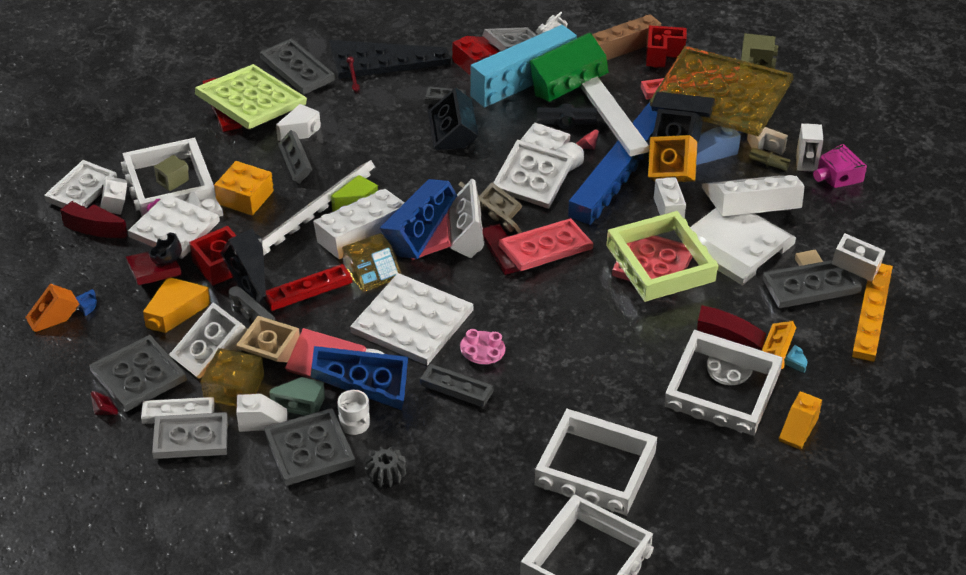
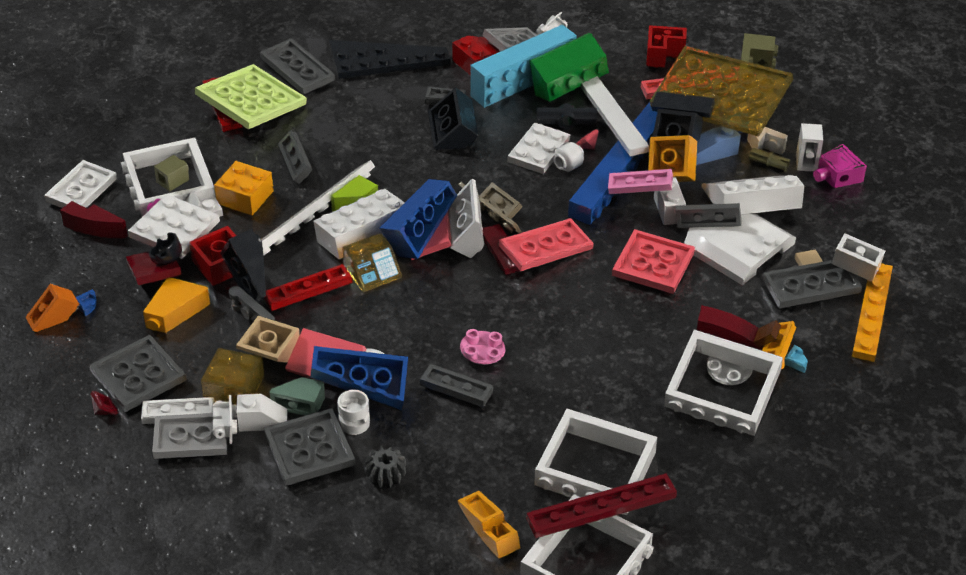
(113, 194): white slope -> none
(211, 331): white slope -> none
(222, 419): none -> white hinge
(301, 120): white slope -> none
(355, 87): dark red hinge -> none
(412, 319): white plate -> none
(490, 524): none -> light orange slope
(533, 173): white plate -> none
(601, 505): none -> dark red plate
(626, 36): medium nougat slope -> none
(640, 181): none -> bright pink plate
(669, 284): yellowish green window -> none
(708, 215): none -> dark grey plate
(767, 333): none -> reddish brown tile
(800, 420): light orange slope -> none

